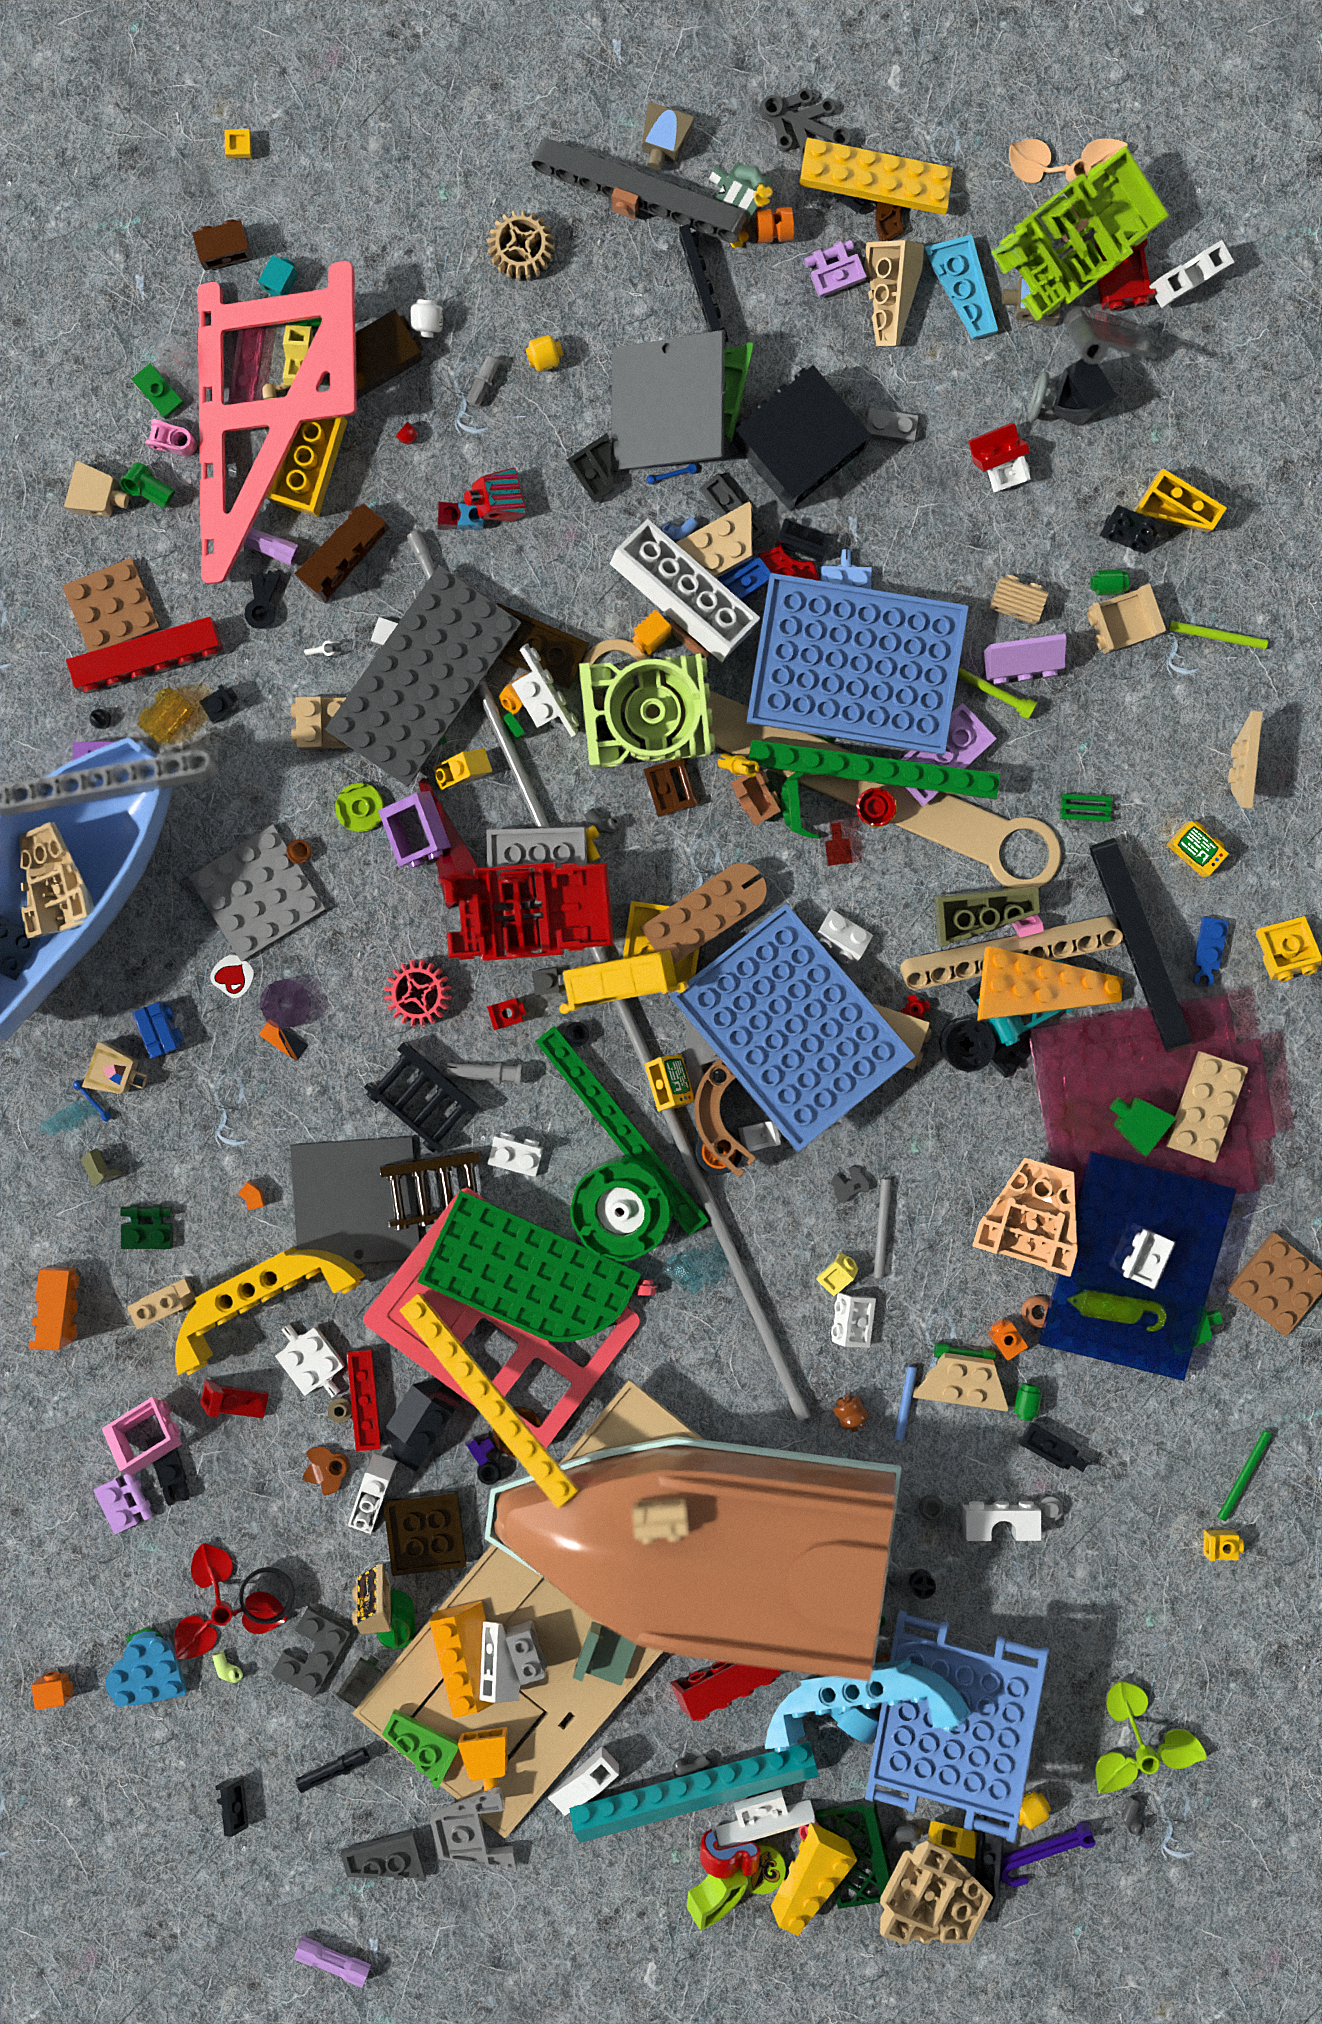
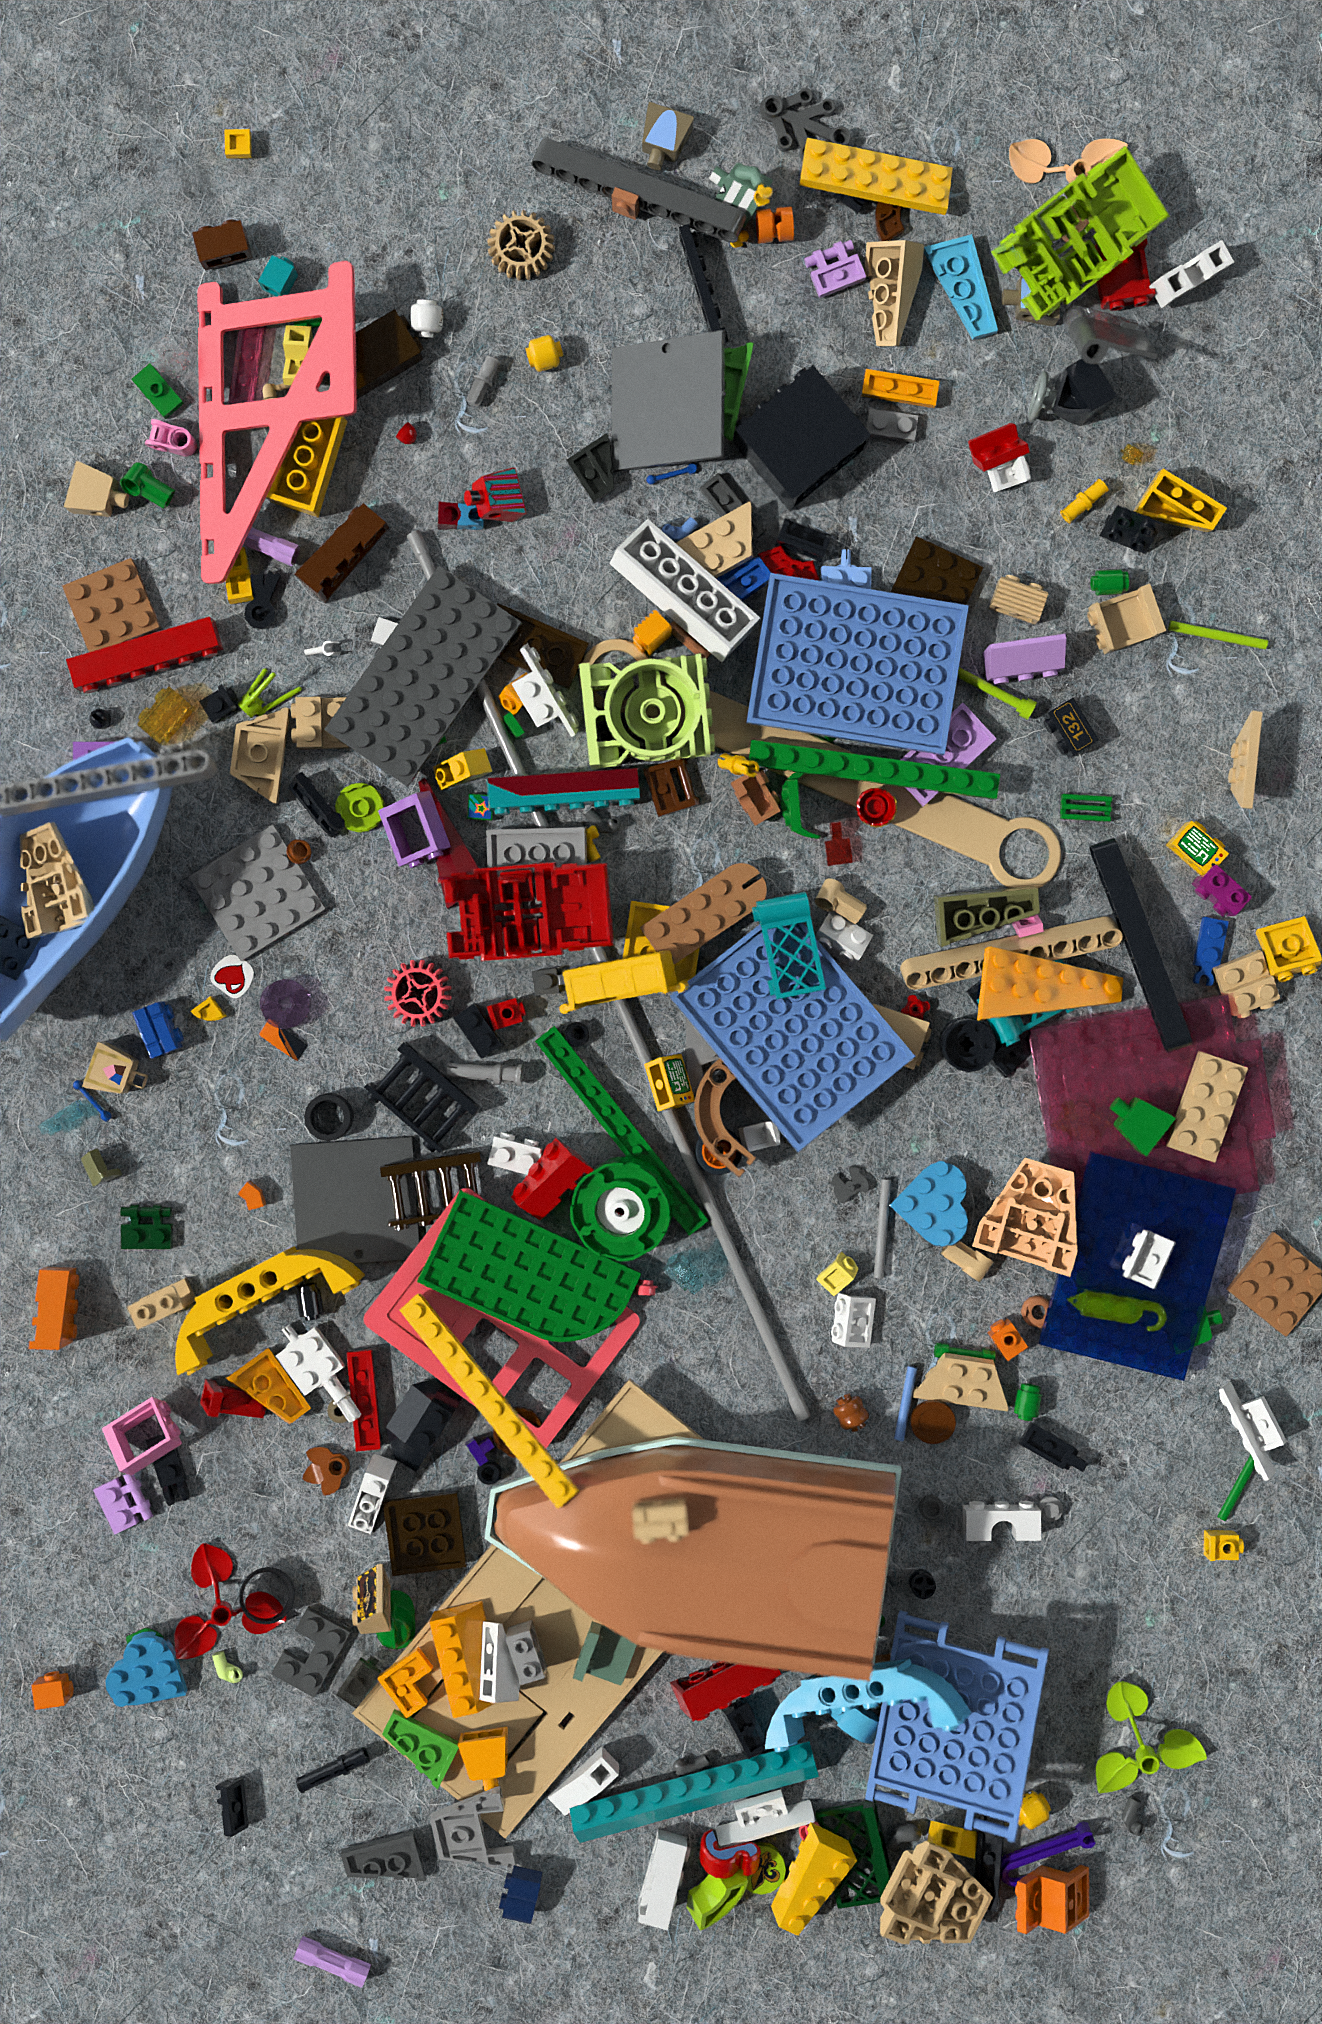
(209, 1010): none -> yellow tile
(239, 580): none -> yellow slope
(252, 702): none -> lime plant
(261, 752): none -> tan wing
(271, 1386): none -> light orange wing
(309, 1301): none -> black brick
(310, 1119): none -> black tyre
(316, 805): none -> black hinge
(342, 1398): none -> white axle
(401, 1678): none -> light orange plate
(478, 808): none -> tile
(478, 1030): none -> black brick
(521, 1895): none -> dark blue brick
(549, 1179): none -> red wedge
(563, 790): none -> brick
(662, 1879): none -> white wedge
(745, 1728): none -> black hinge
(784, 912): none -> teal piece
(834, 898): none -> tan piece
(900, 388): none -> light orange plate
(933, 1421): none -> reddish brown piece
(934, 1204): none -> dark azure plate
(936, 574): none -> dark brown plate
(971, 1261): none -> tan piece
(1052, 1899): none -> orange bracket
(1070, 728): none -> black brick
(1084, 501): none -> yellow pin
(1131, 454): none -> clear yellow plate
(1221, 891): none -> magenta bracket
(1247, 984): none -> tan plate
(1256, 1427): none -> white bracket

